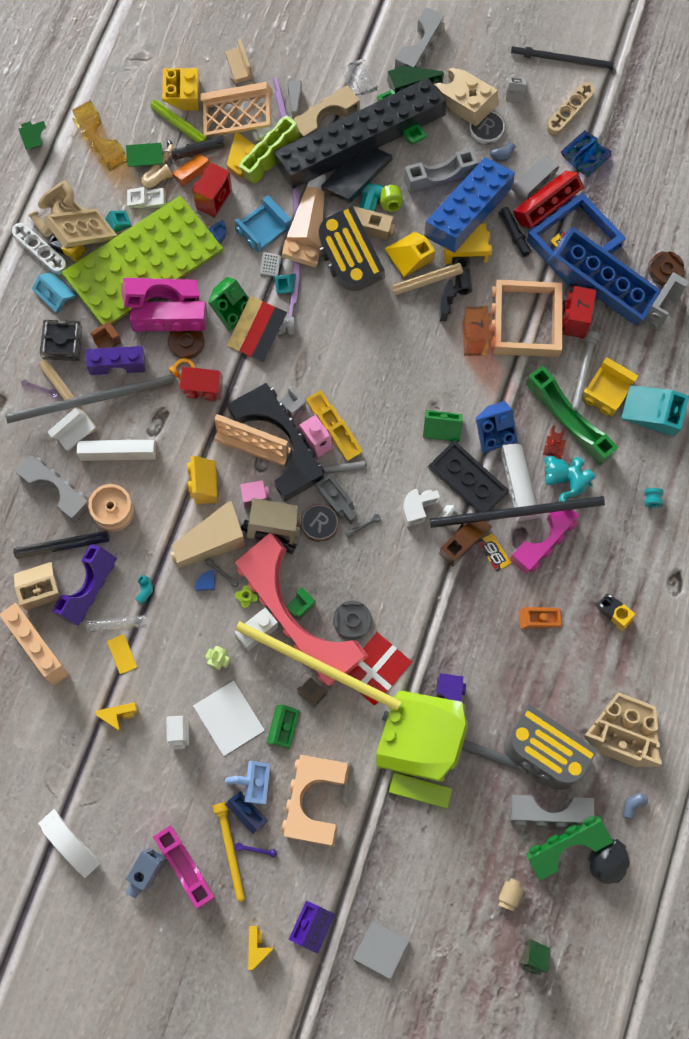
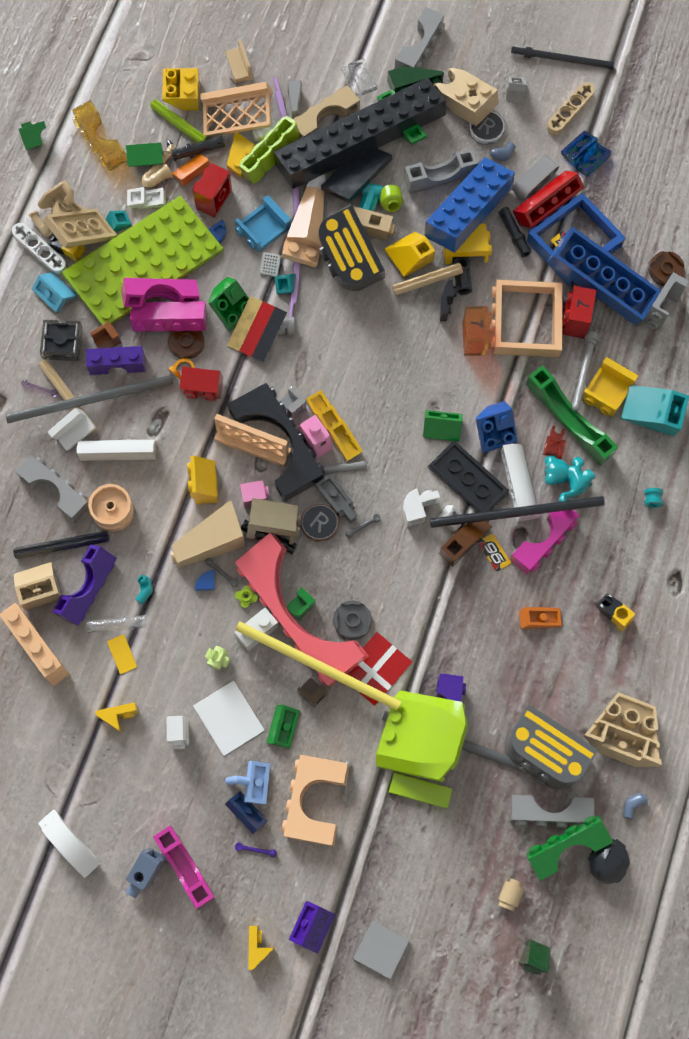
(221, 811): yellow piece -> none

